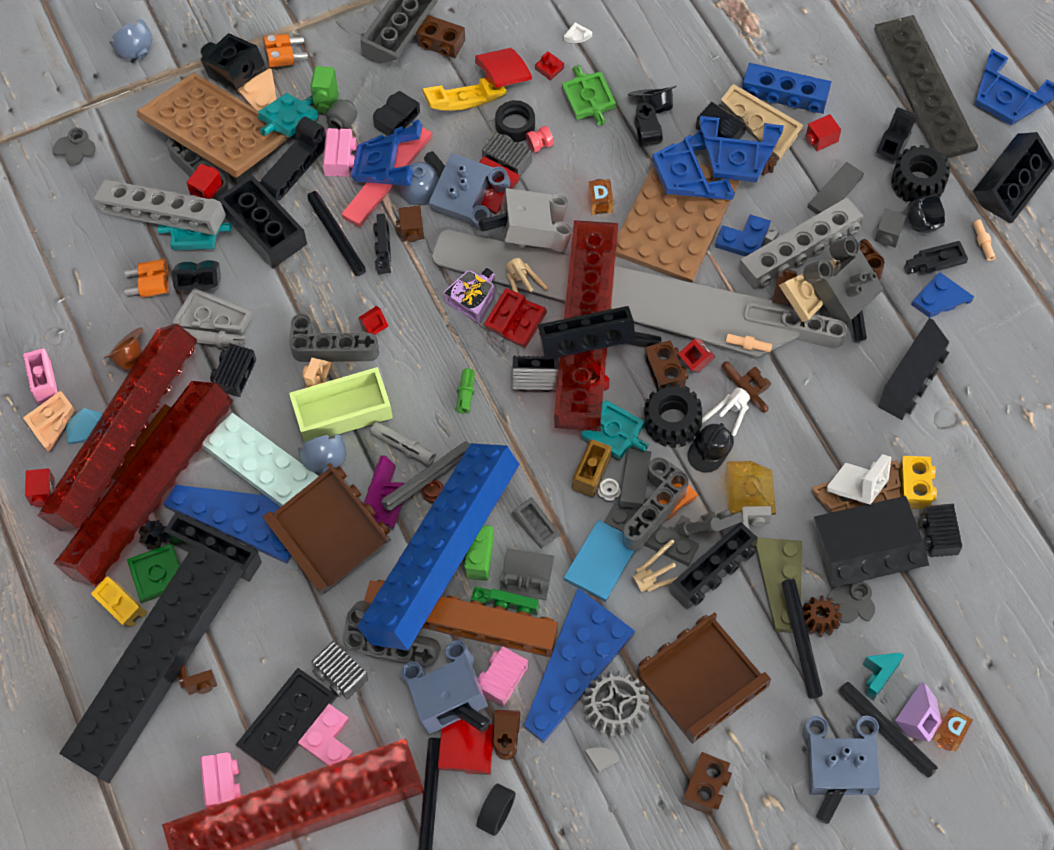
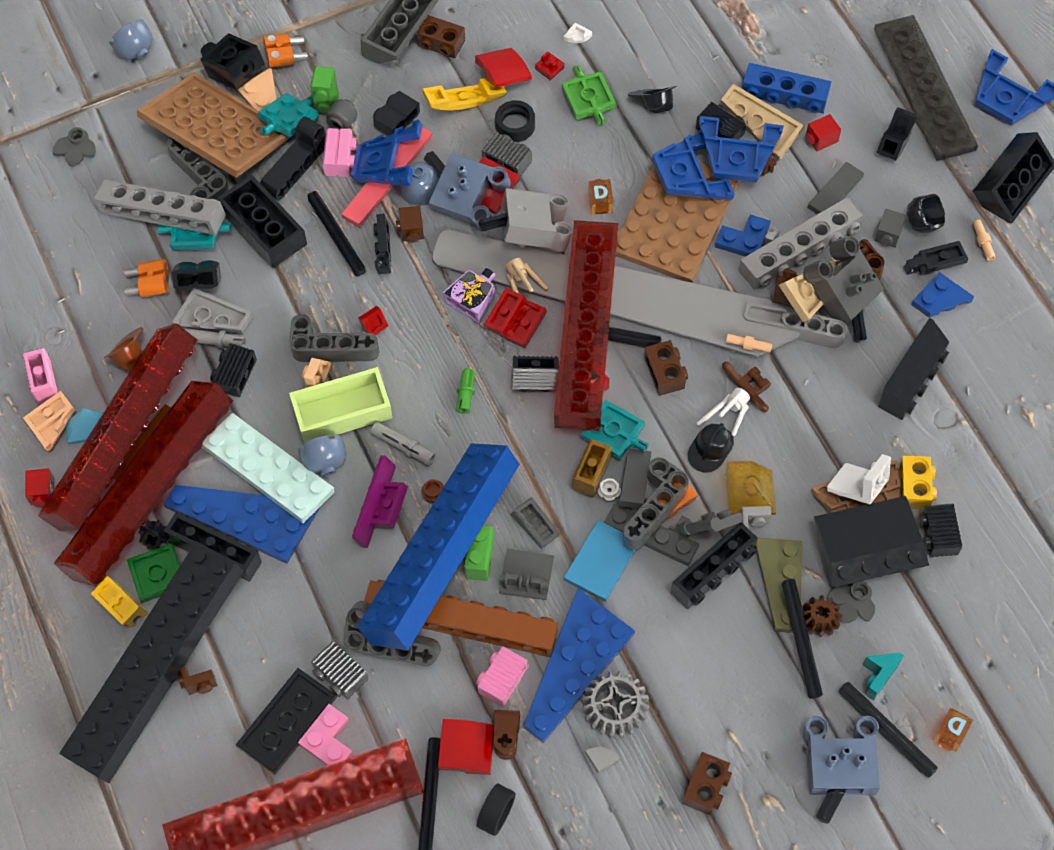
(204, 182): red brick -> none
(219, 779): bright pink brick -> none
(328, 528): reddish brown panel -> none
(424, 477): dark grey axle -> none
(447, 692): sand blue piece -> none
(506, 600): green hinge -> none
(539, 139): coral wheel -> none
(587, 332): black brick -> none
(646, 578): tan plant -> none
(647, 125): black piece -> none
(673, 432): black tyre -> none
(696, 355): red brick -> none
(701, 678): reddish brown panel -> none
(920, 715): lavender slope -> none
(924, 161): black tyre -> none

